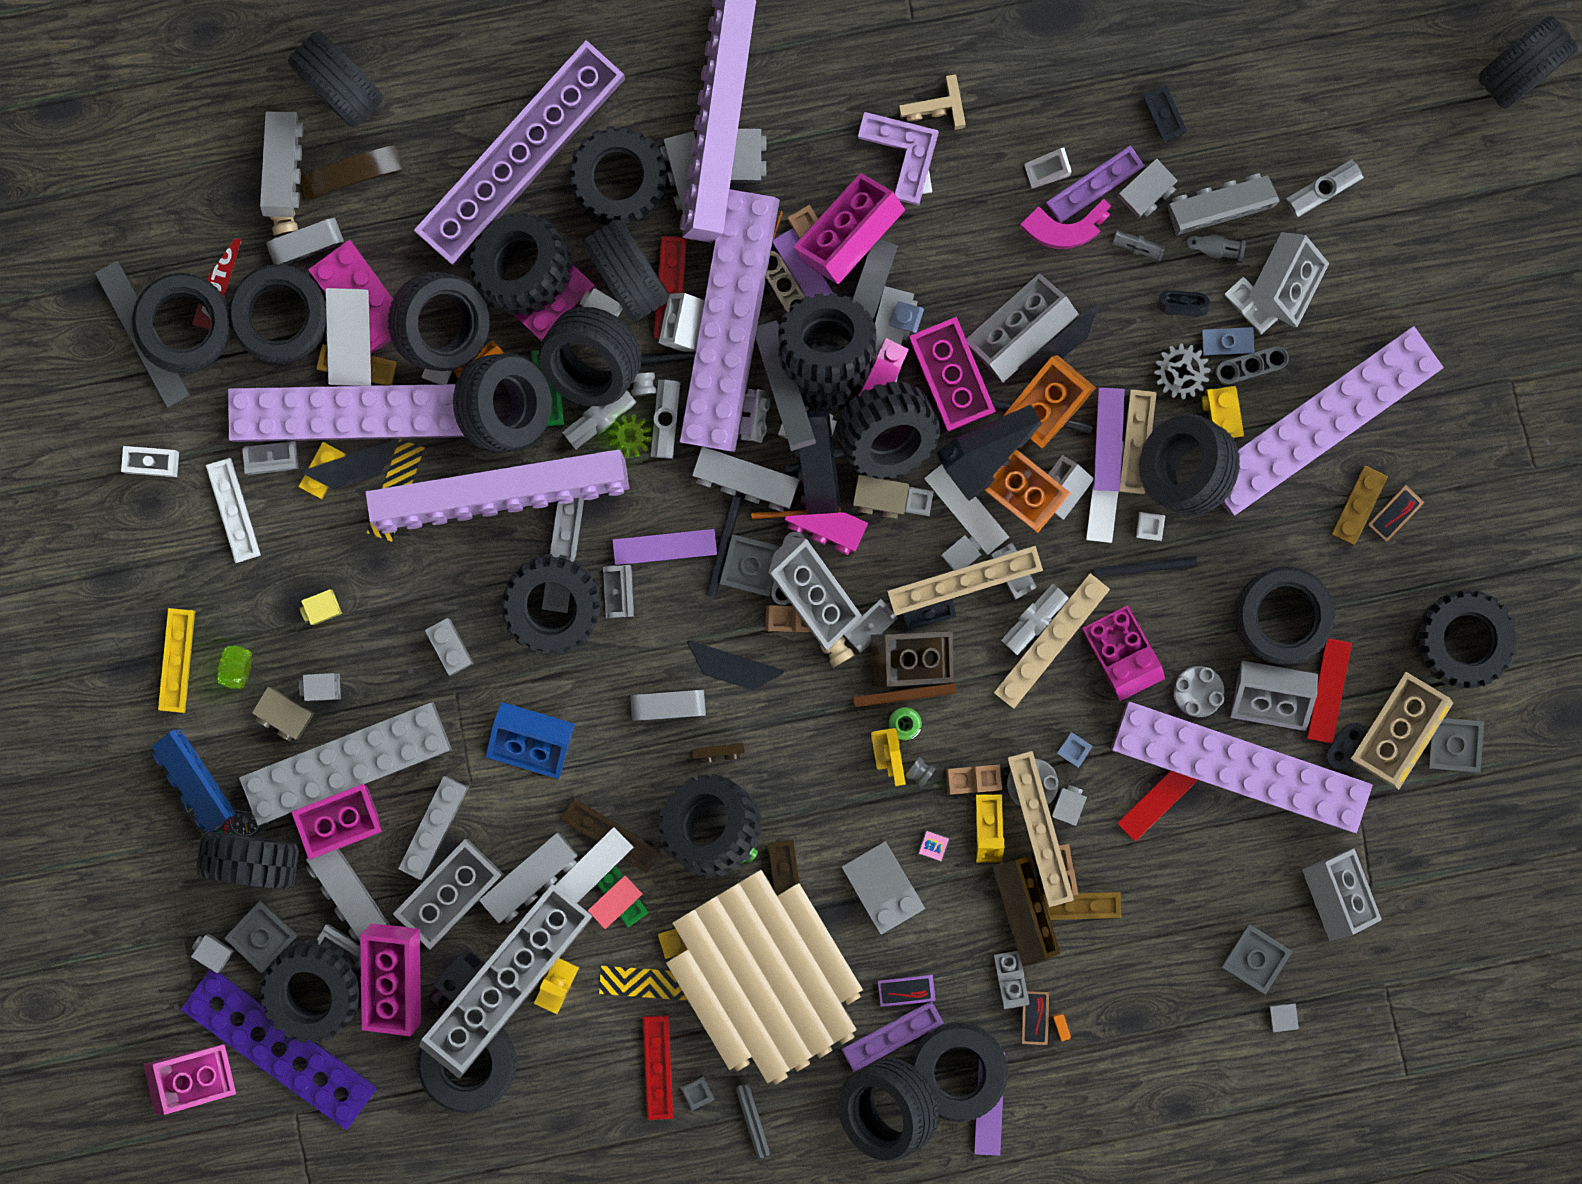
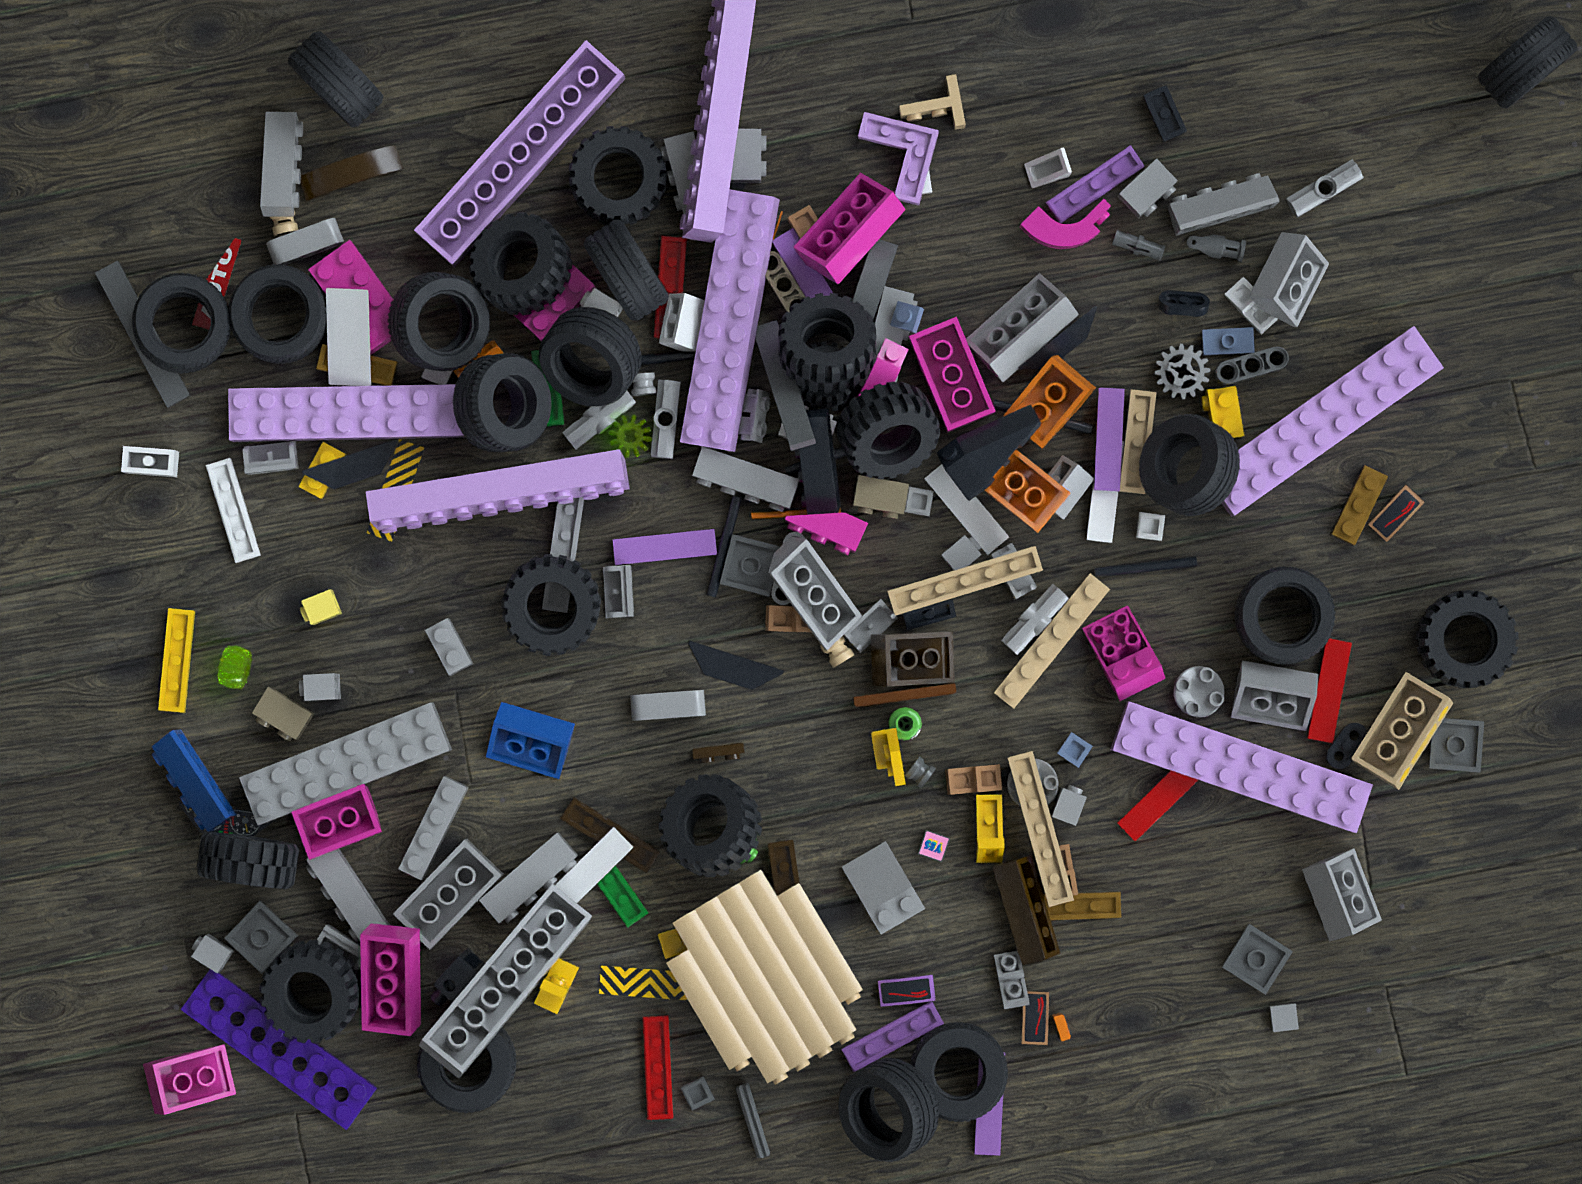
(615, 902): coral tile -> none

